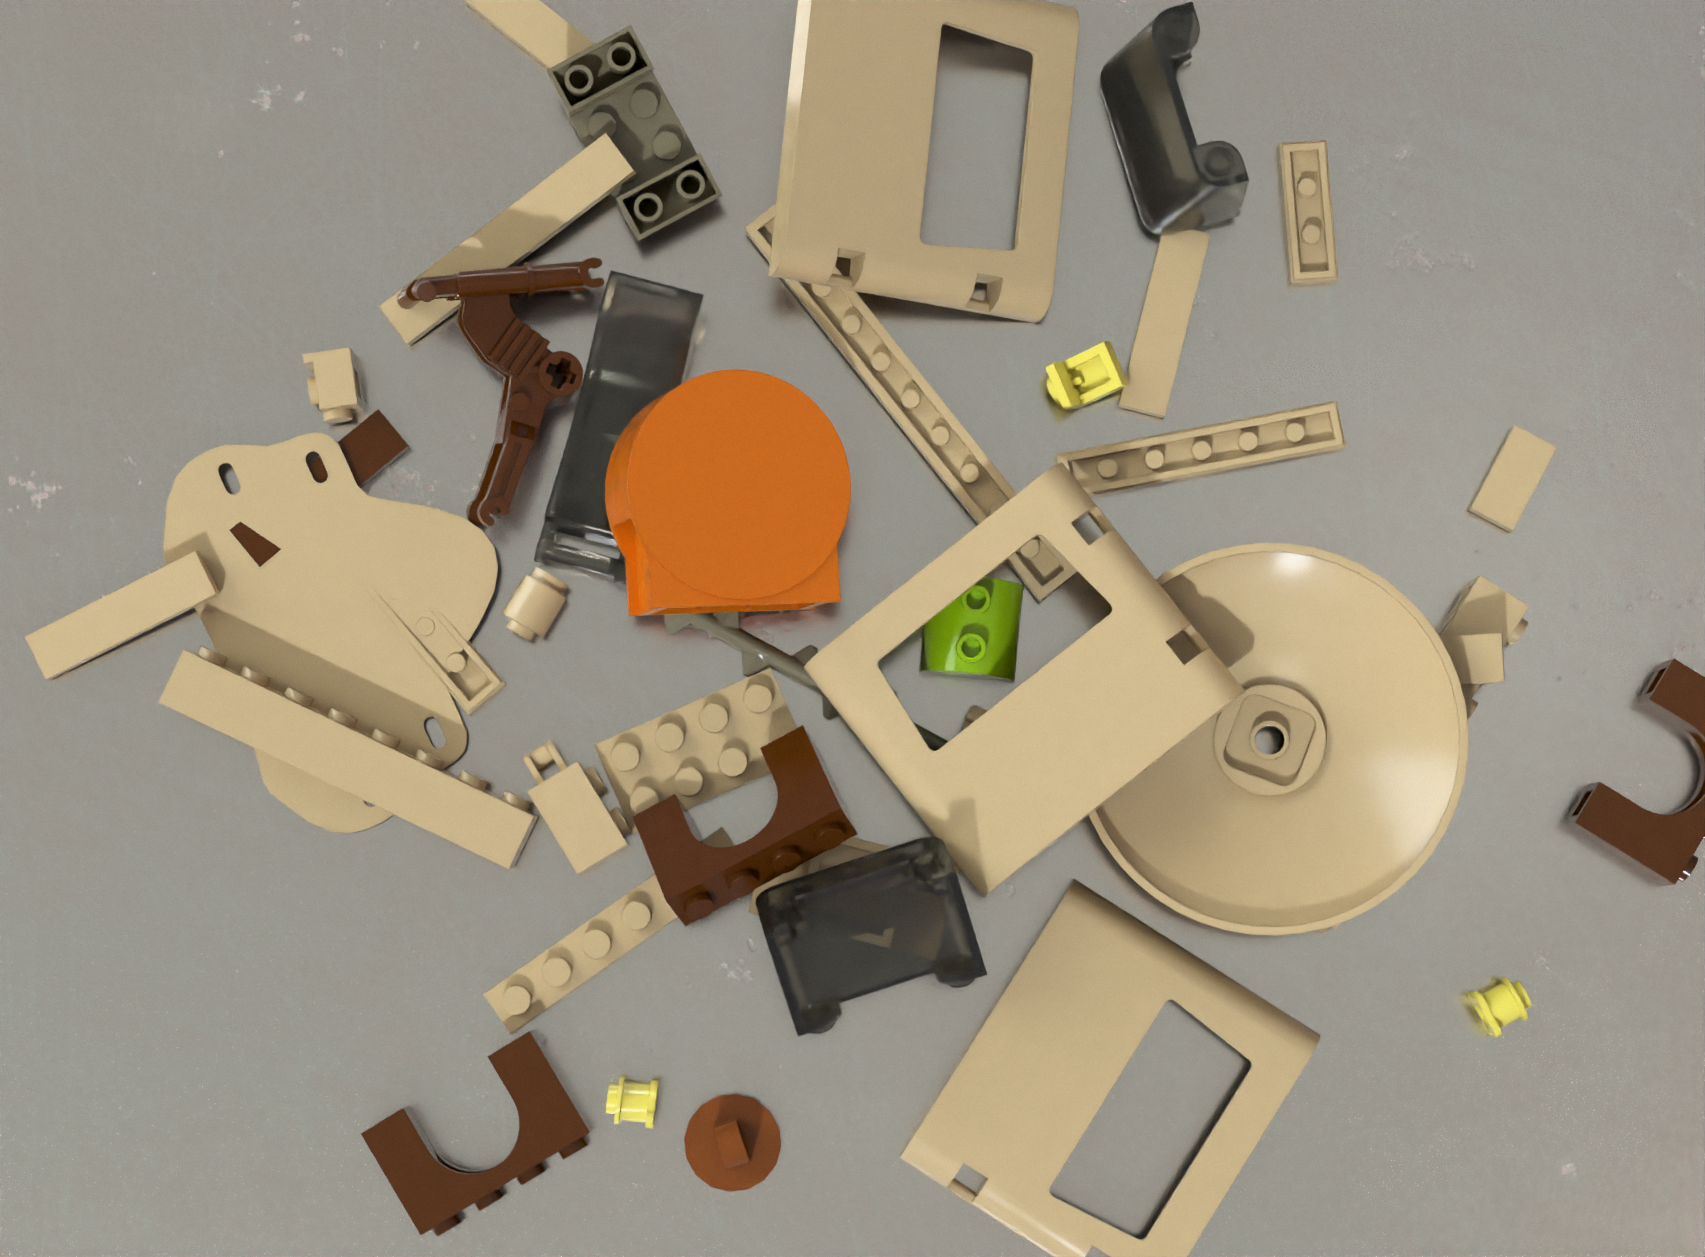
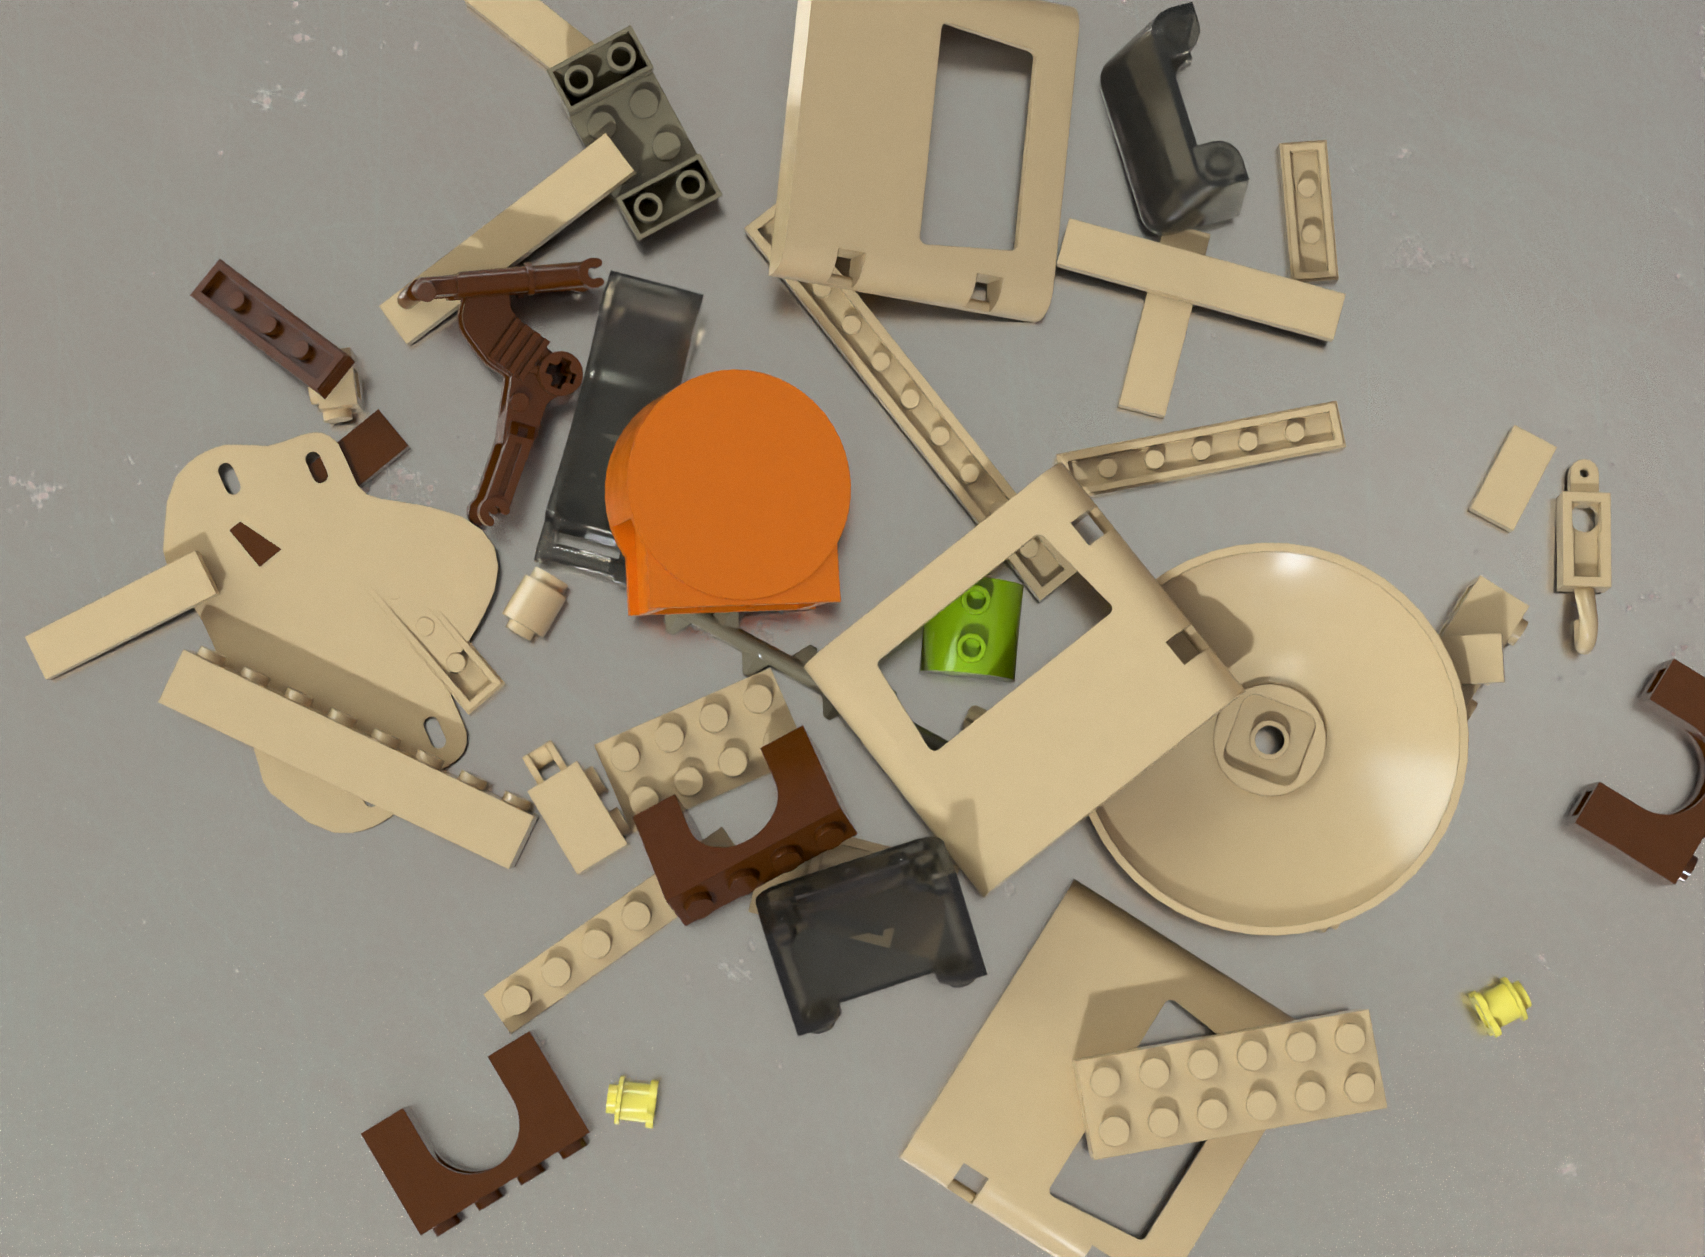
(272, 328): none -> reddish brown tile
(732, 1142): dark orange tile -> none
(1085, 377): light yellow bracket -> none
(1200, 280): none -> tan tile
(1229, 1083): none -> tan brick
(1584, 556): none -> tan piece

